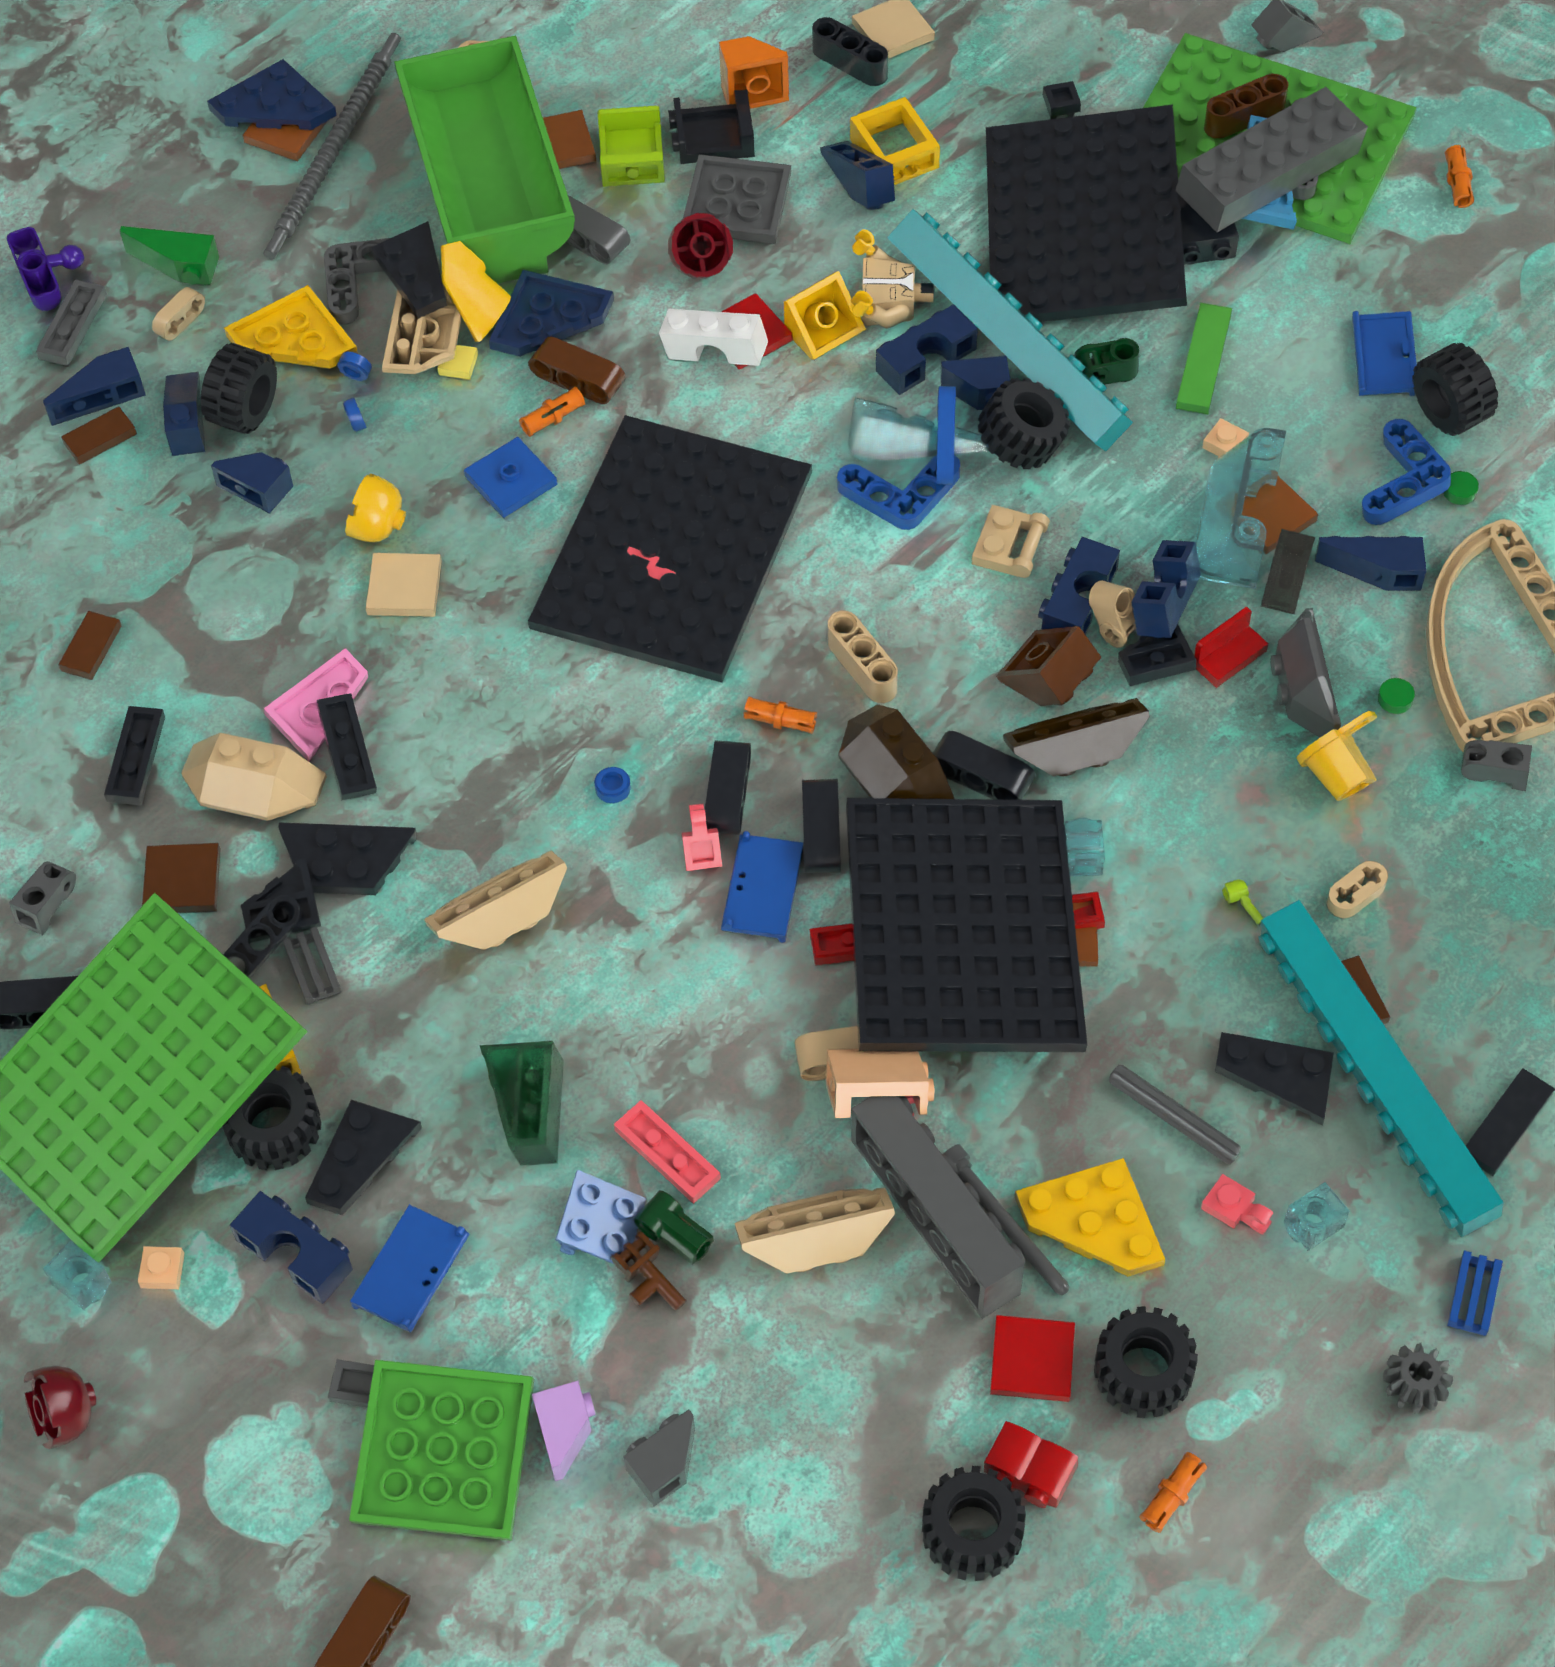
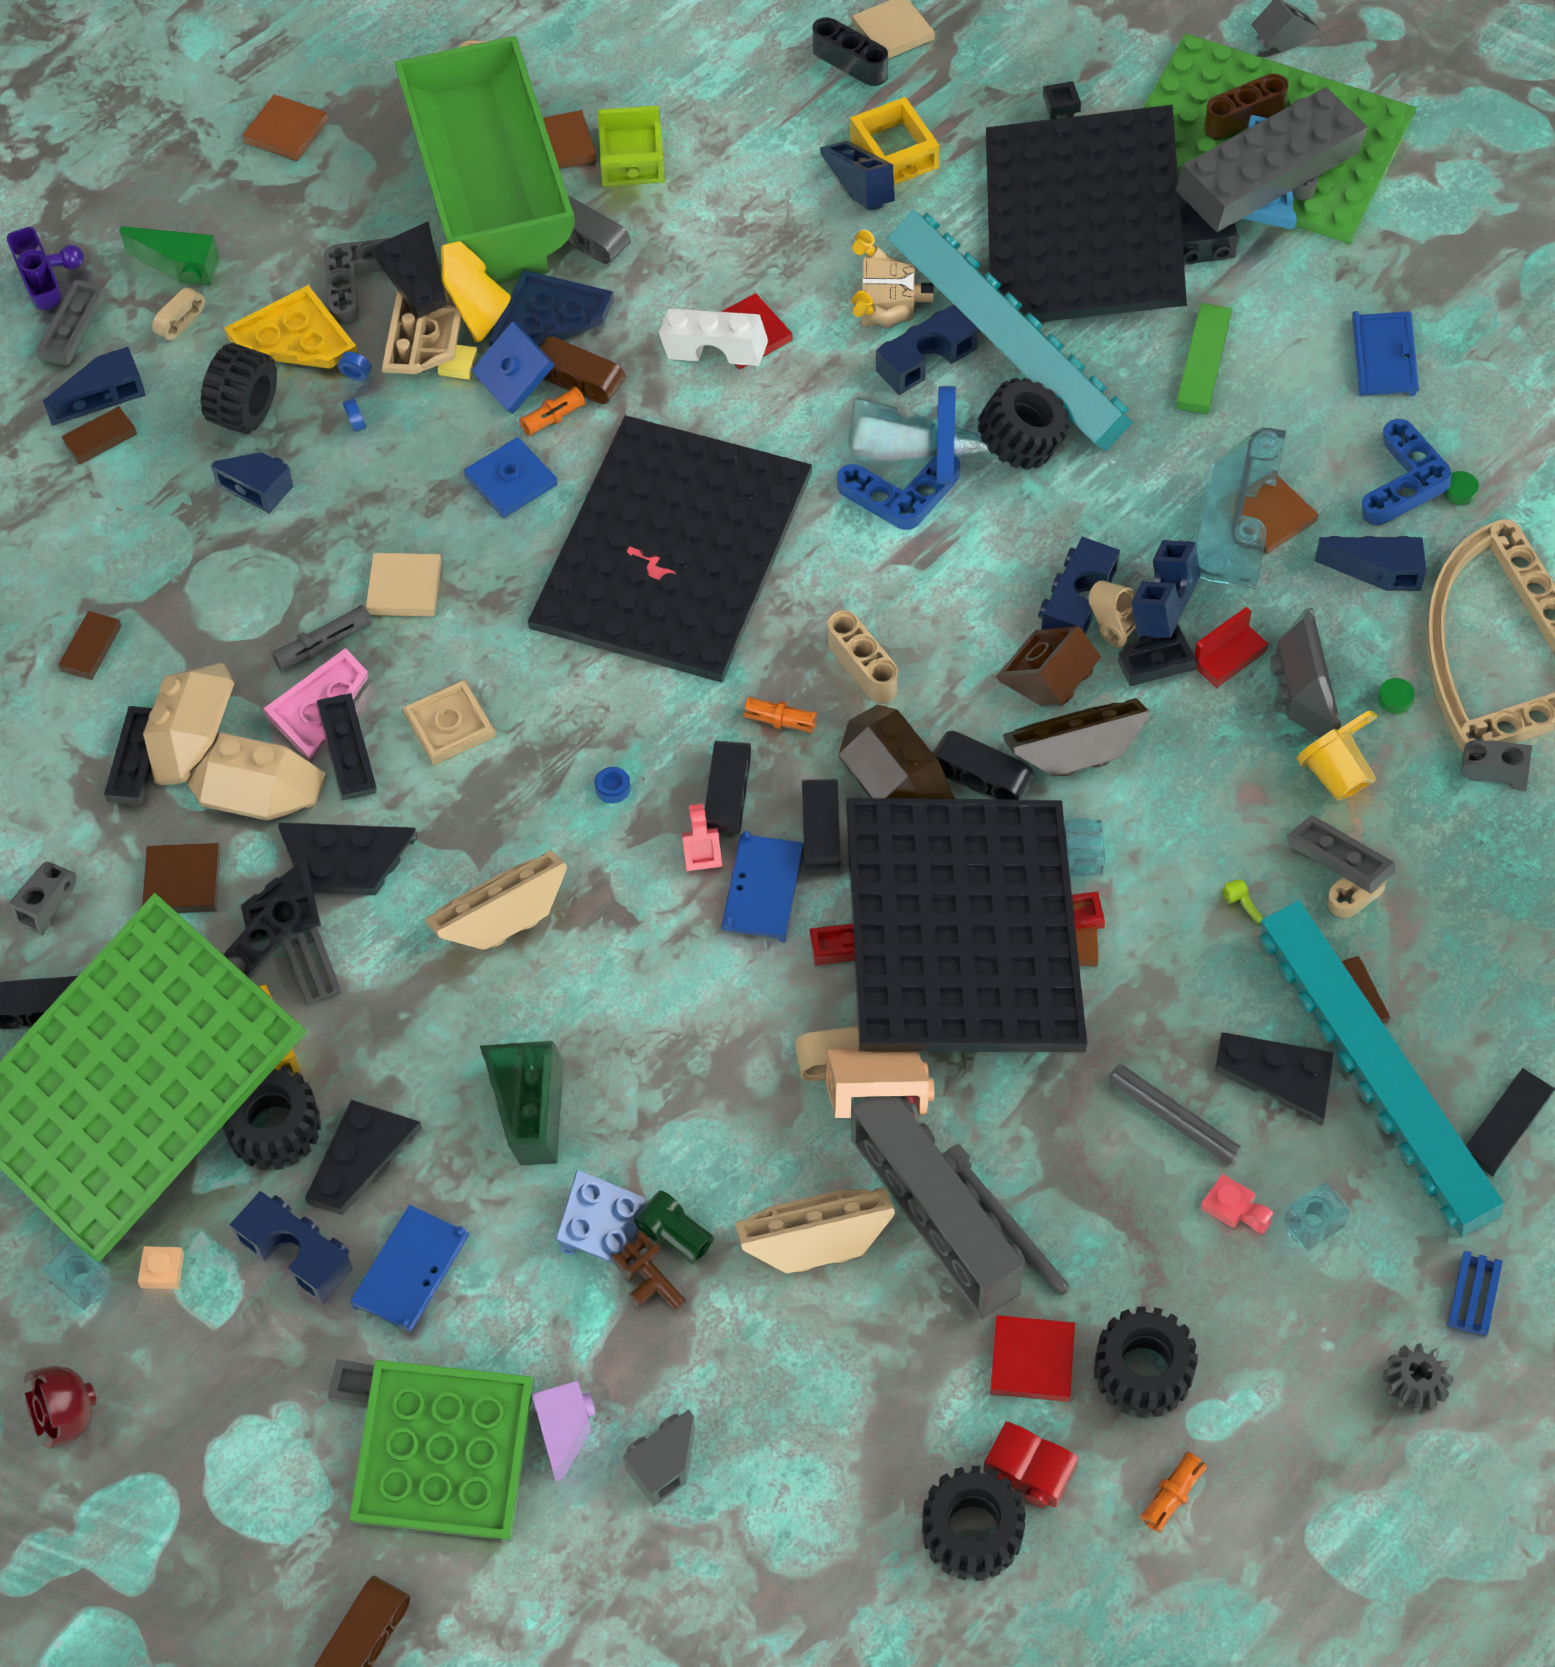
(183, 414): dark blue slope -> none
(185, 720): none -> tan wedge
(273, 99): dark blue plate -> none
(324, 636): none -> dark grey pin
(330, 148): dark grey hose -> none
(375, 510): yellow cylinder -> none
(449, 722): none -> tan tile
(512, 367): none -> blue plate
(667, 1151): coral plate -> none
(700, 245): dark red cylinder -> none
(713, 130): black panel -> none
(741, 195): dark grey plate -> none
(754, 67): orange slope -> none
(822, 316): yellow slope -> none
(975, 378): dark blue slope -> none
(999, 538): tan plate -> none
(1095, 1216): yellow plate -> none
(1110, 360): dark green piece -> none
(1223, 437): light nougat plate -> none
(1288, 571): clear smoke slope -> none
(1341, 853): none -> dark grey plate
(1455, 389): black tyre -> none
(1459, 176): orange pin -> none

